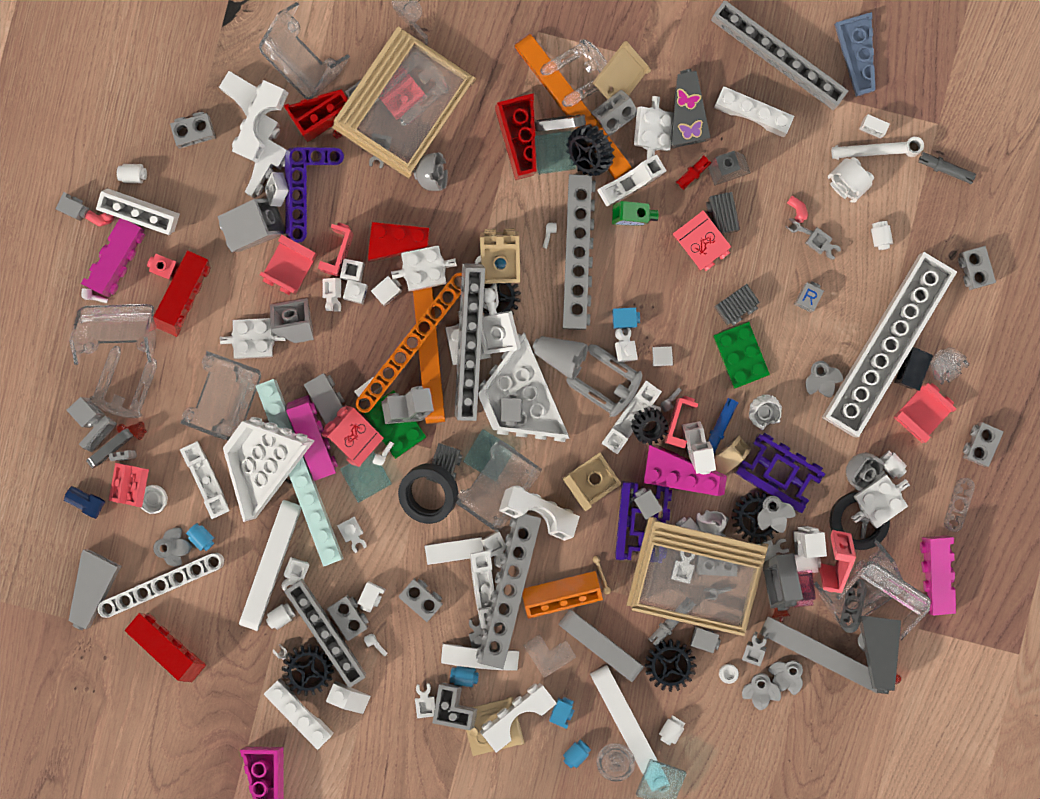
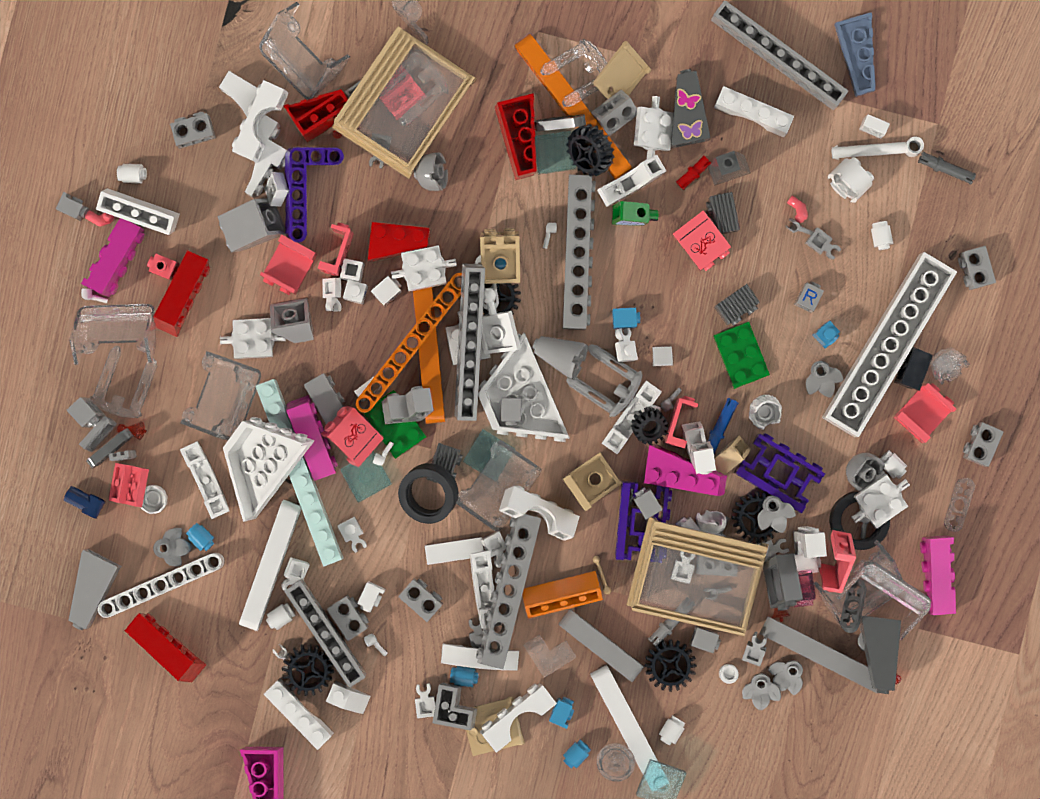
(826, 334): none -> dark azure brick

